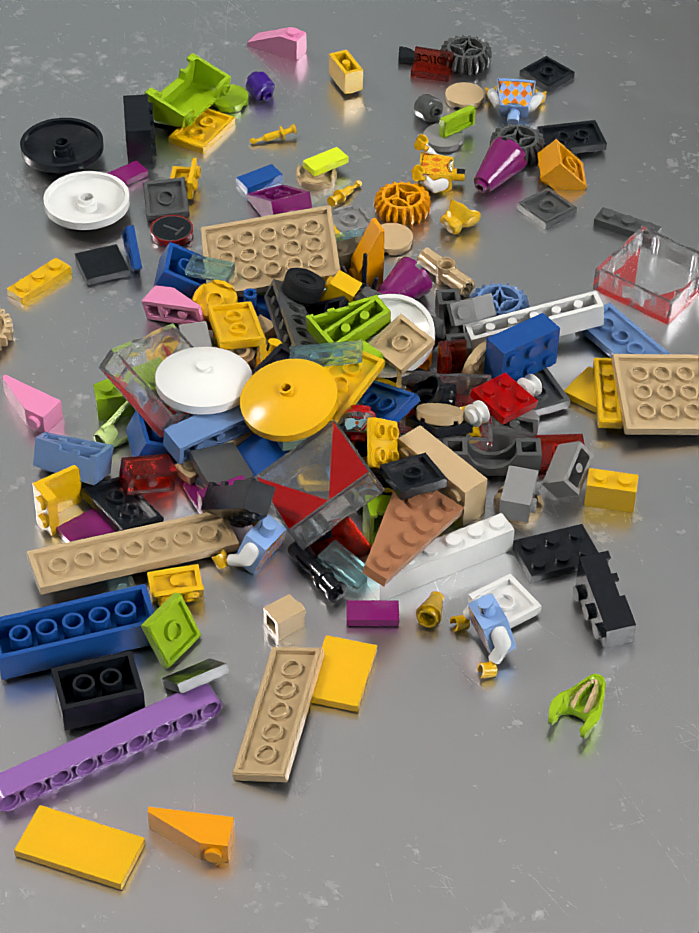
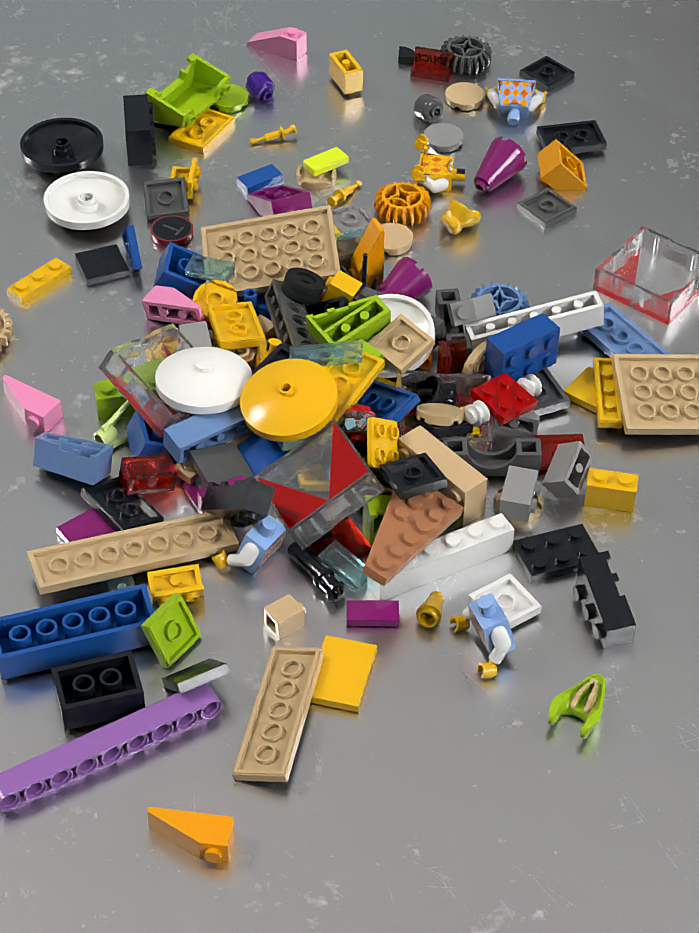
(55, 495): yellow bracket -> none
(80, 847): yellow tile -> none
(130, 173): magenta tile -> none
(445, 271): tan piece -> none
(457, 121): lime tile -> none
(526, 137): dark grey gear -> none
(621, 223): dark grey plate -> none

